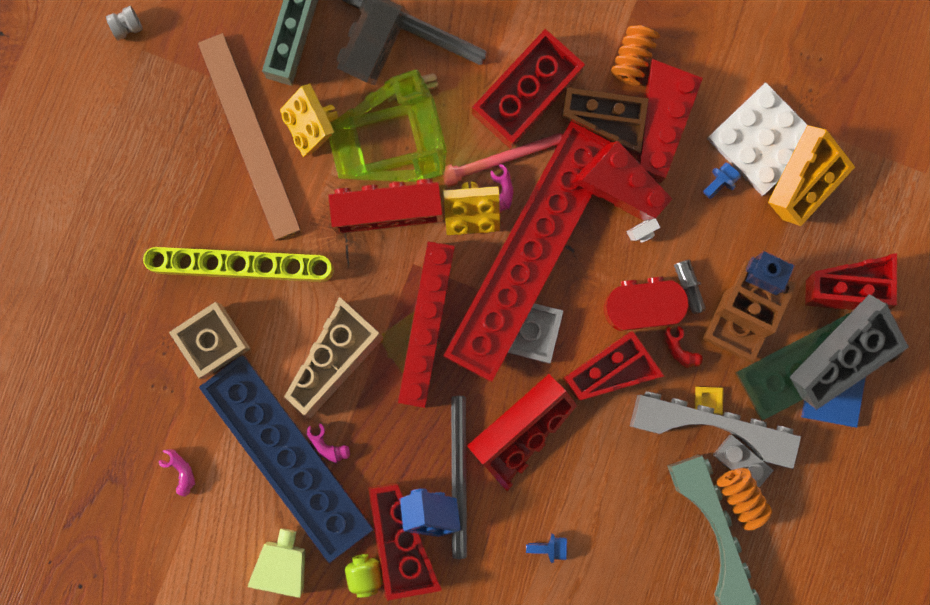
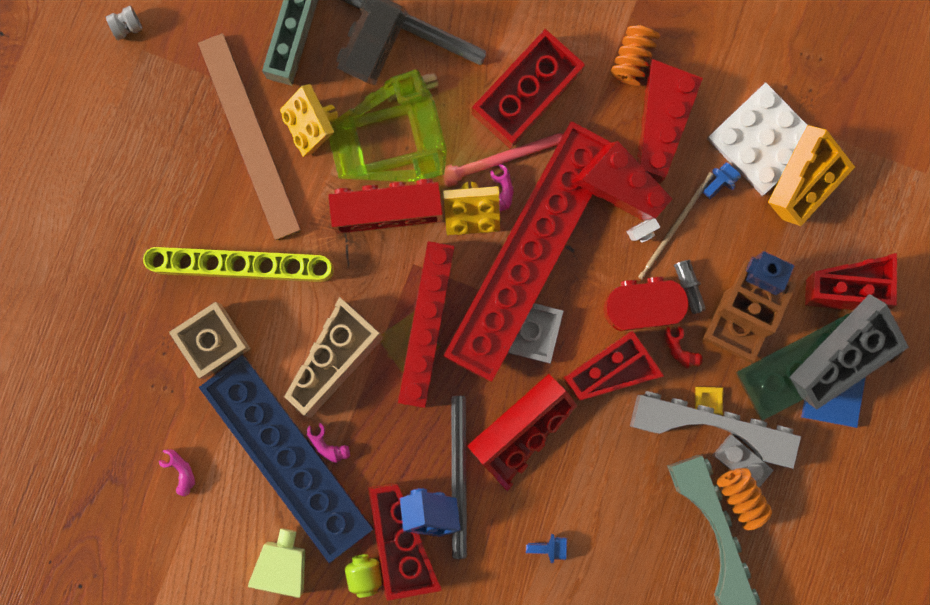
(608, 115): reddish brown wedge -> none
(676, 225): none -> tan piece

